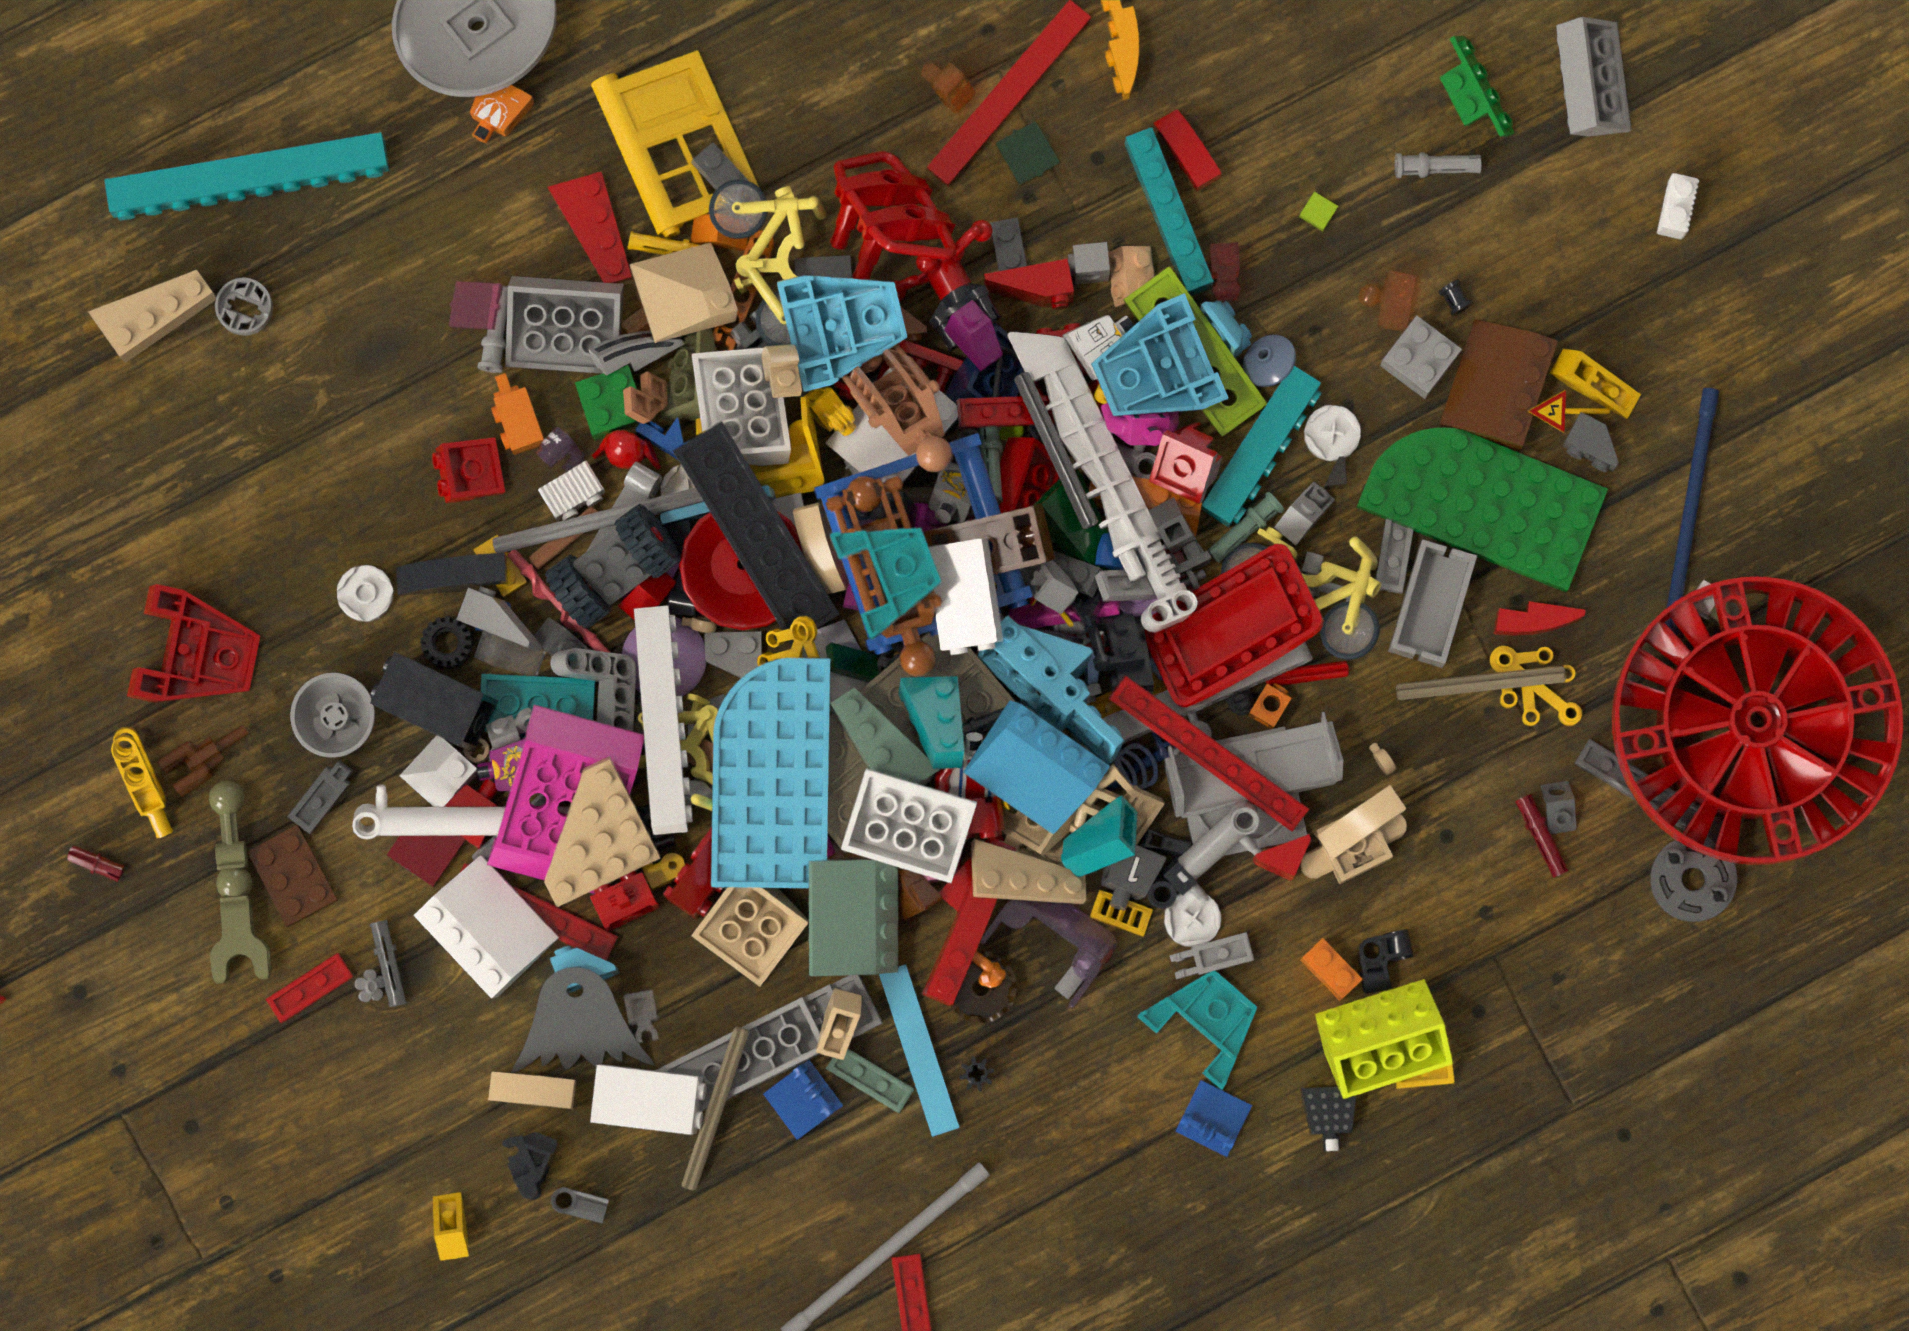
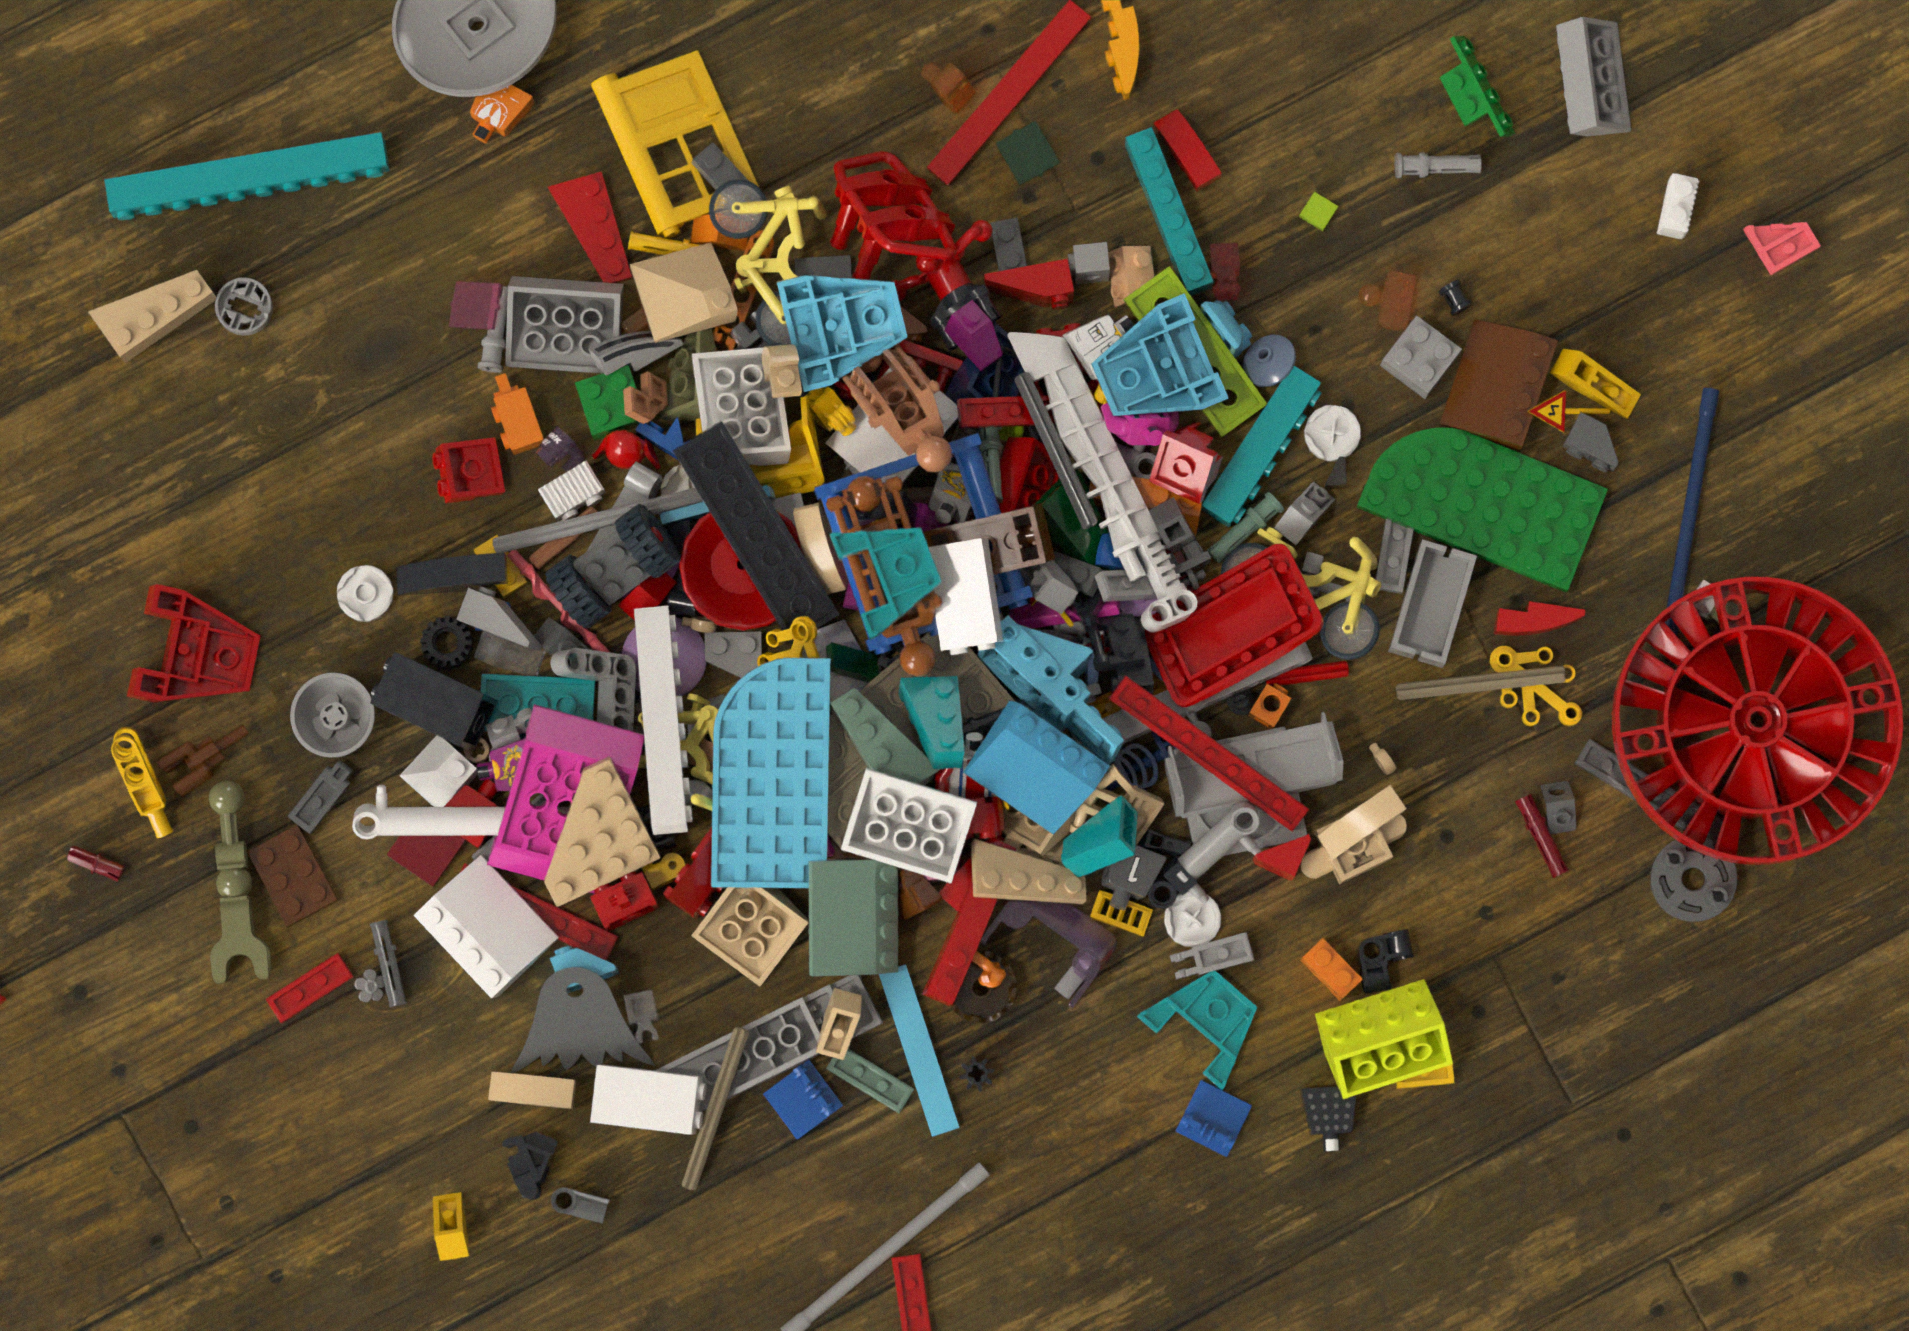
(1782, 244): none -> coral wing

